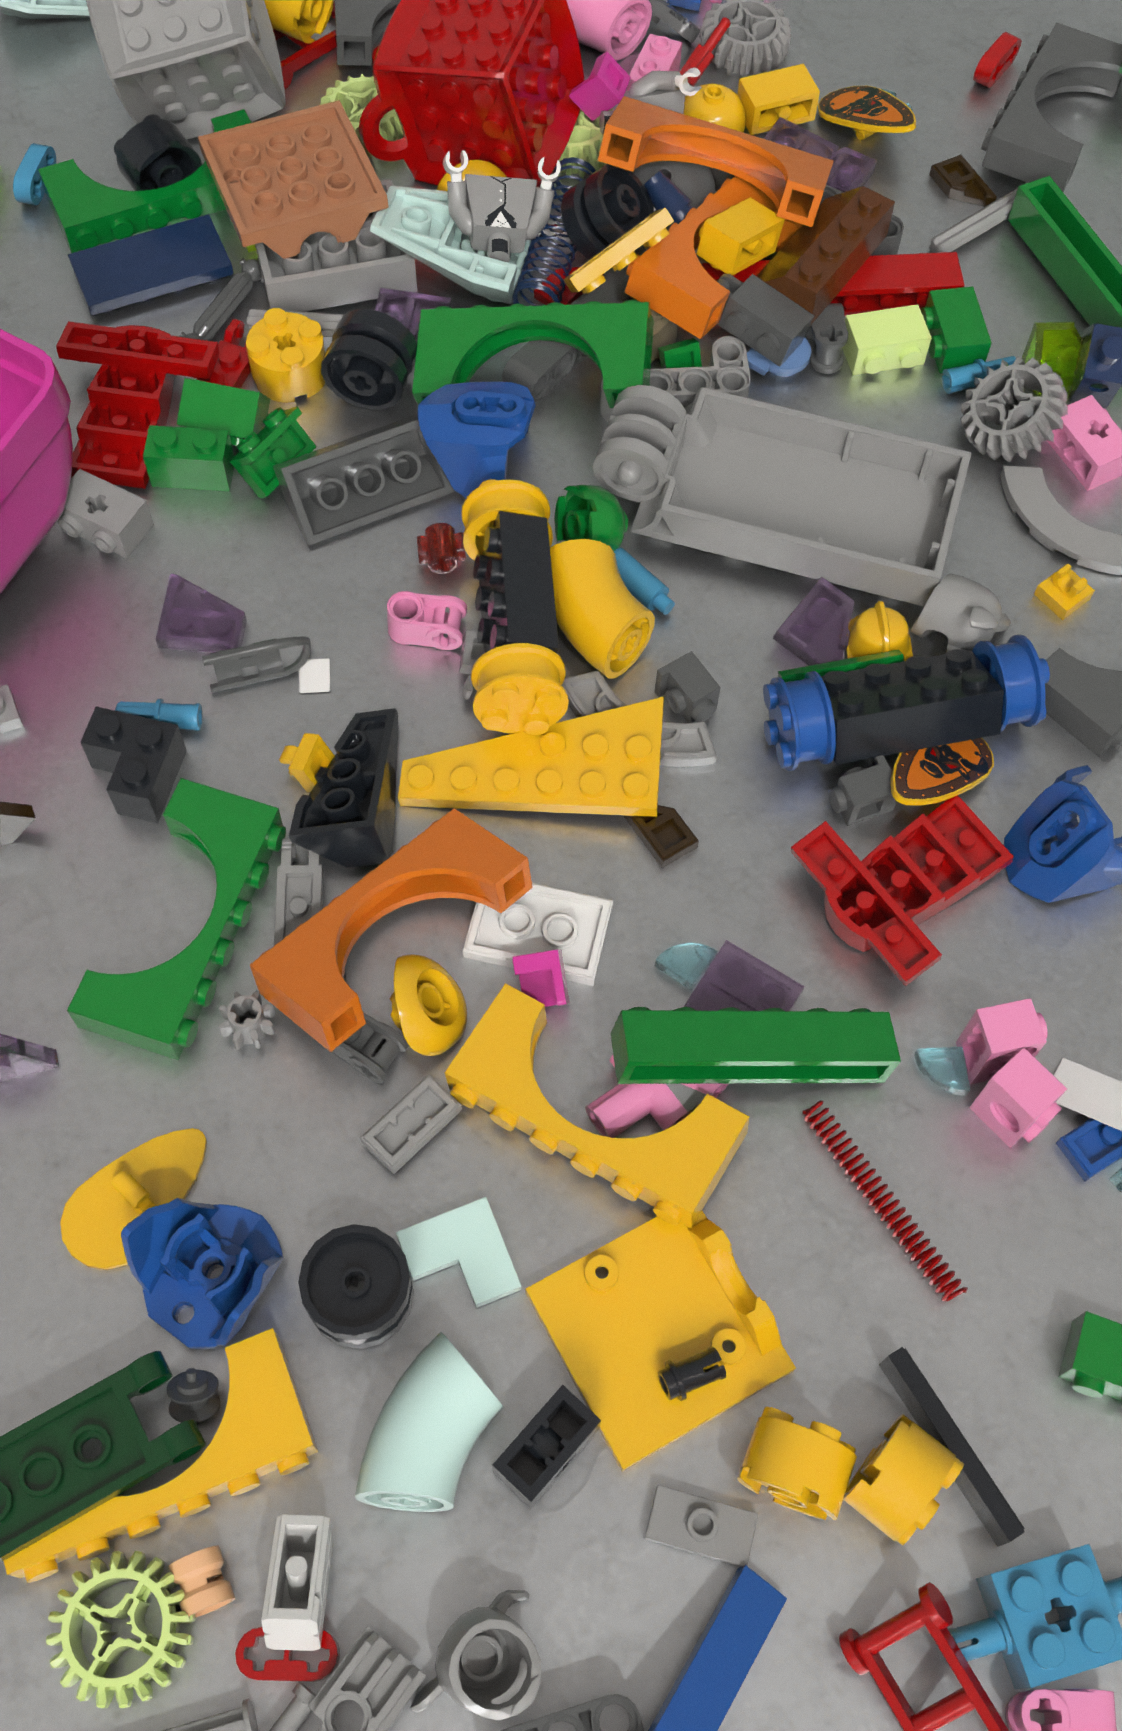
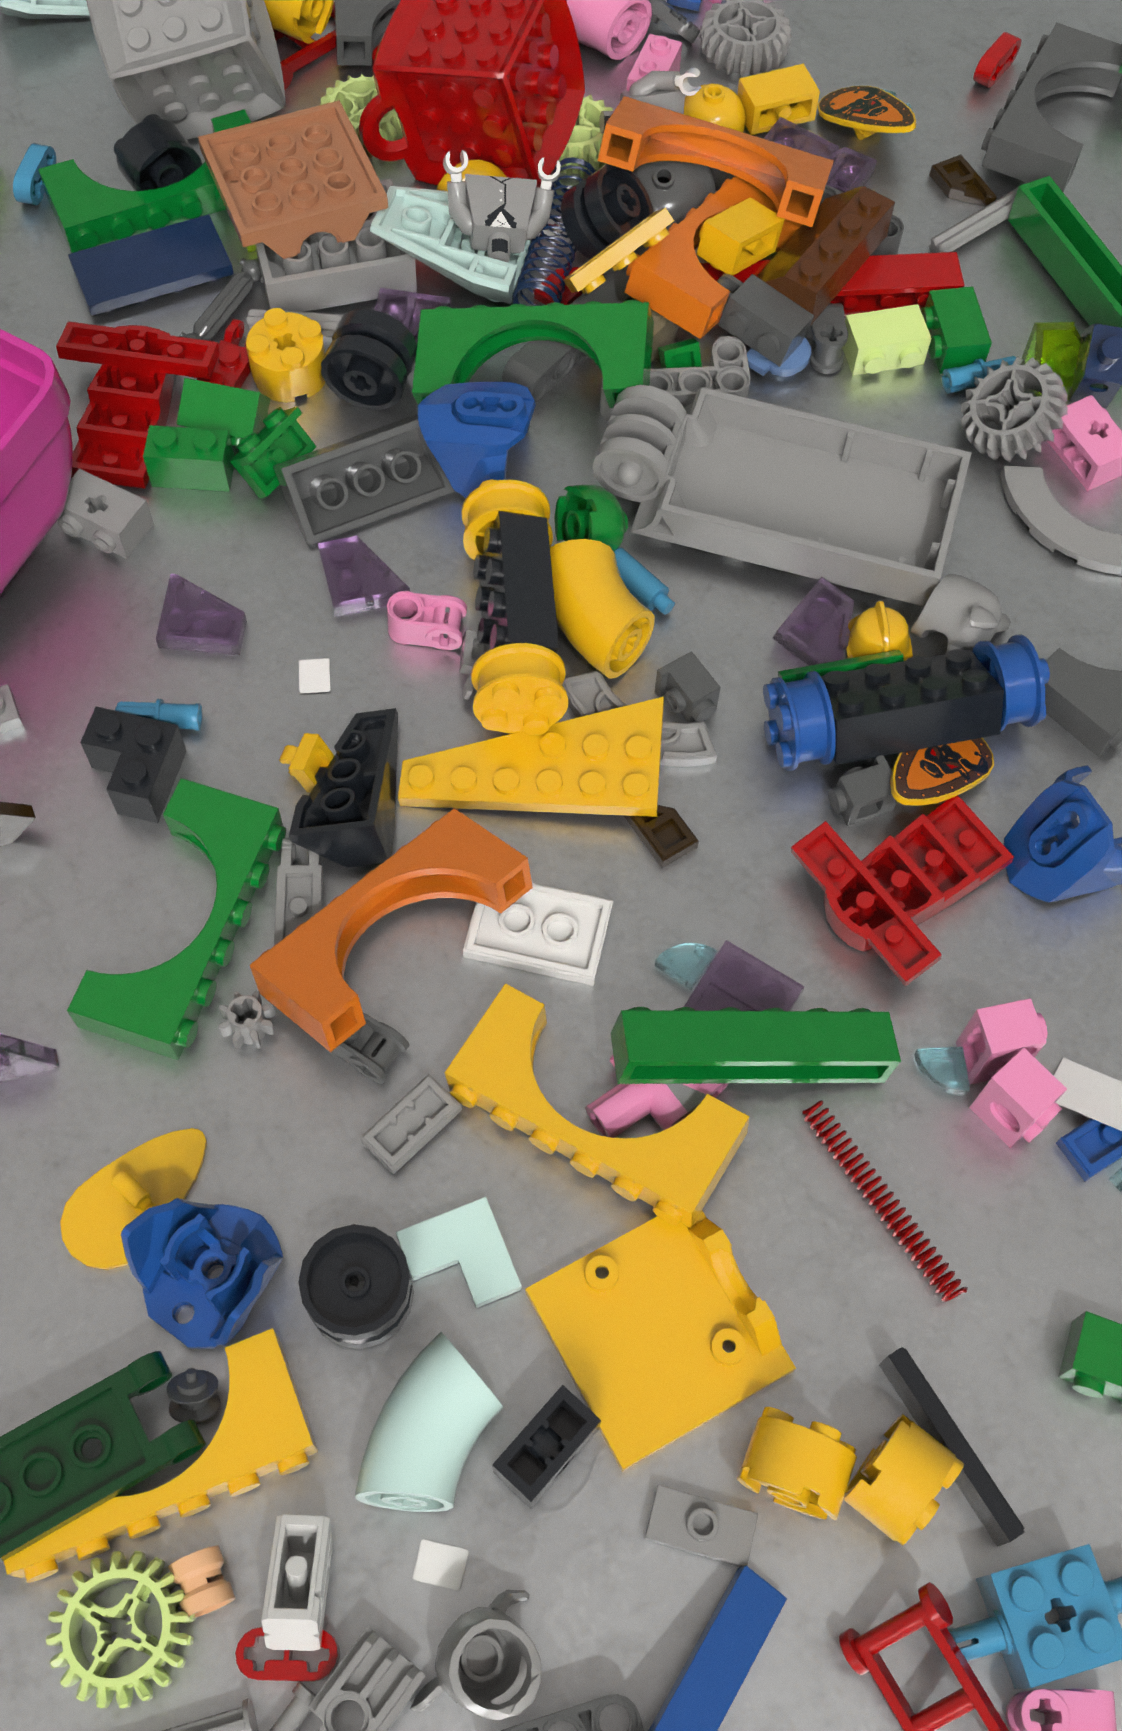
(261, 654): dark grey piece -> none
(357, 576): none -> clear purple wing
(427, 1005): yellow hat -> none
(440, 1564): none -> white sticker
(441, 548): clear red gear -> none
(543, 977): dark pink panel -> none
(602, 88): dark pink panel -> none
(666, 194): dark blue cone -> none
(689, 1374): black pin -> none
(702, 55): red axle -> none
(1064, 592): yellow tile -> none

